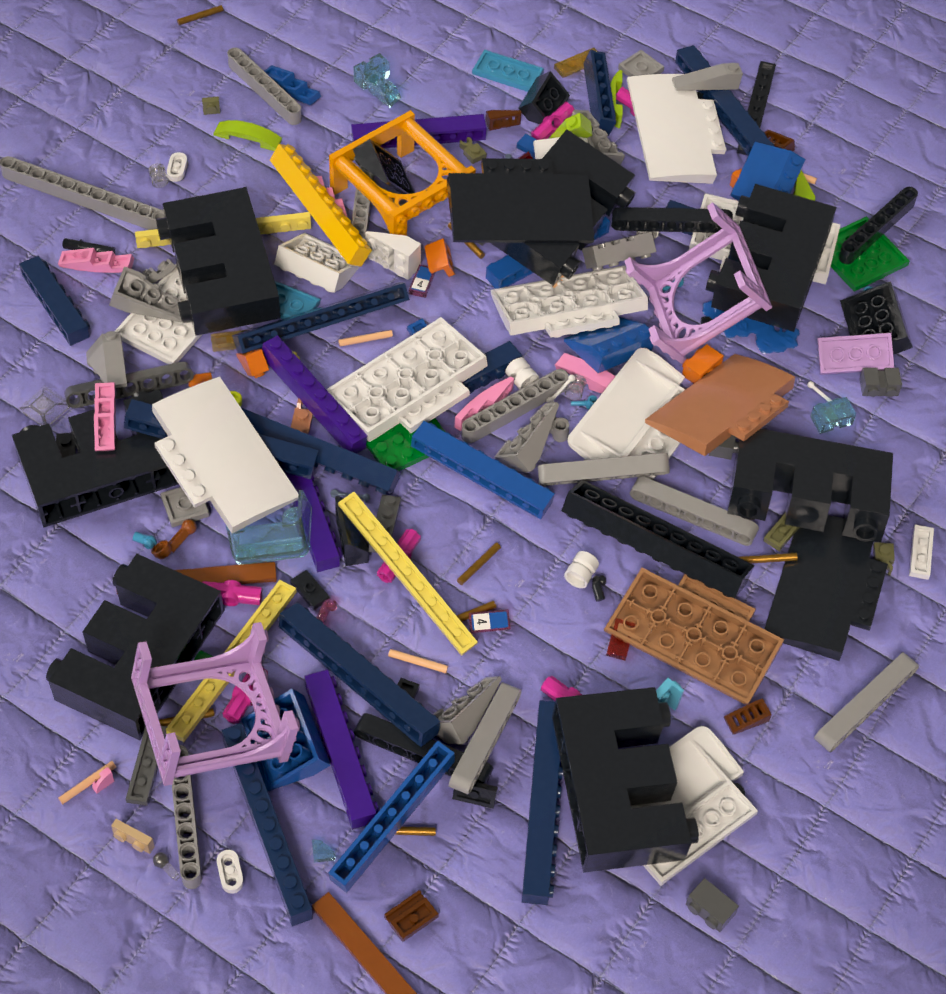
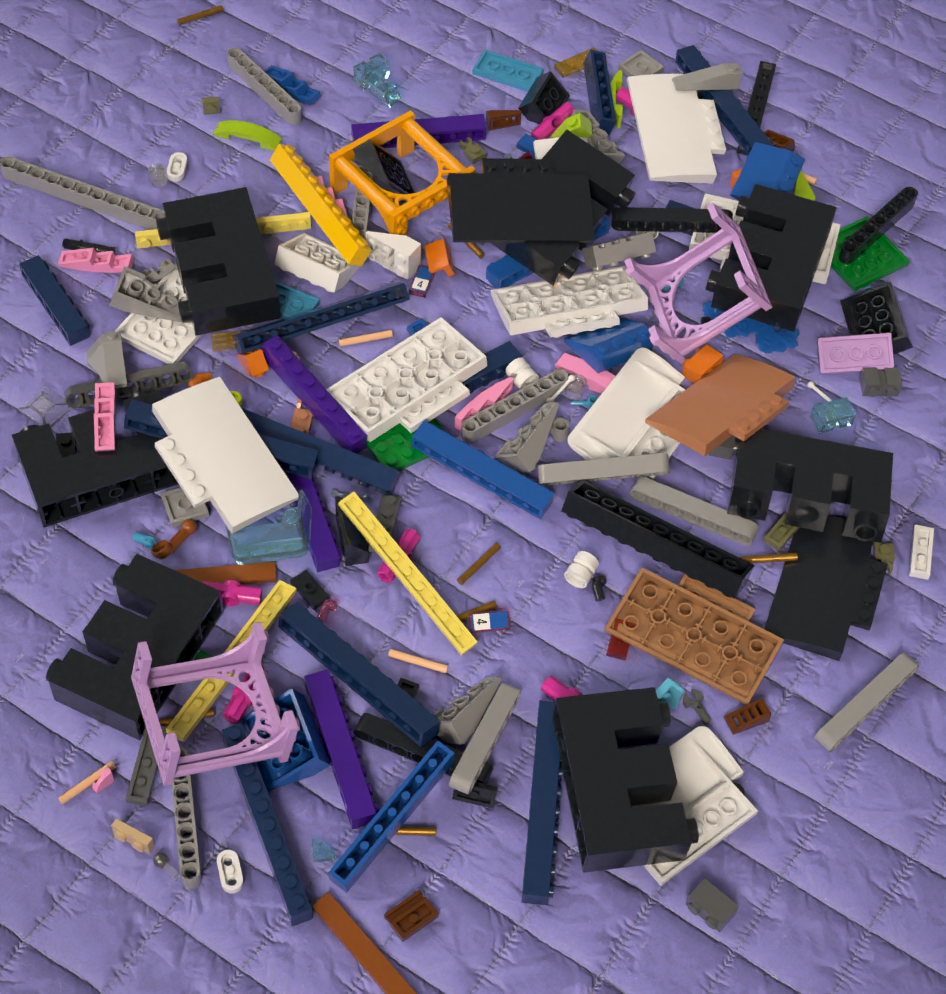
(687, 702): none -> dark grey bar

